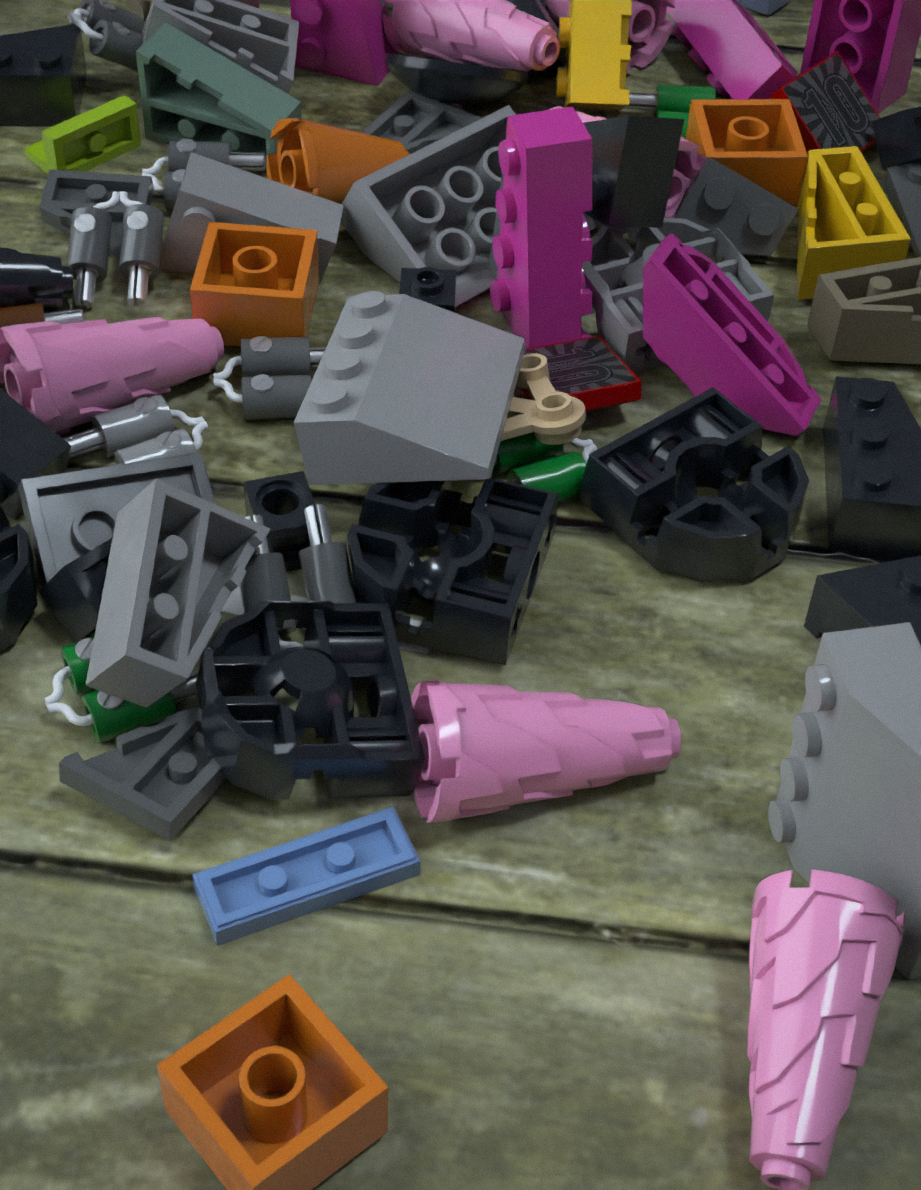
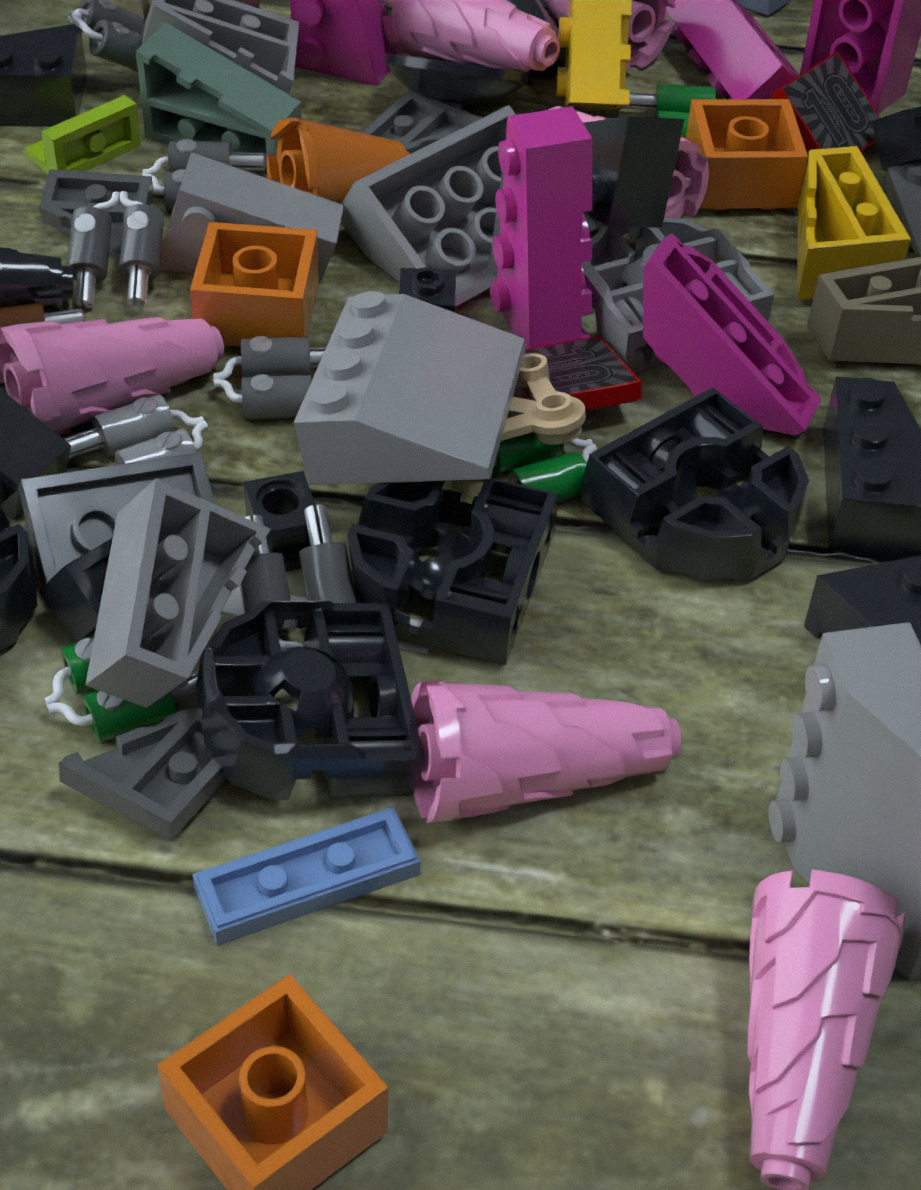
(738, 207): dark grey wing -> none

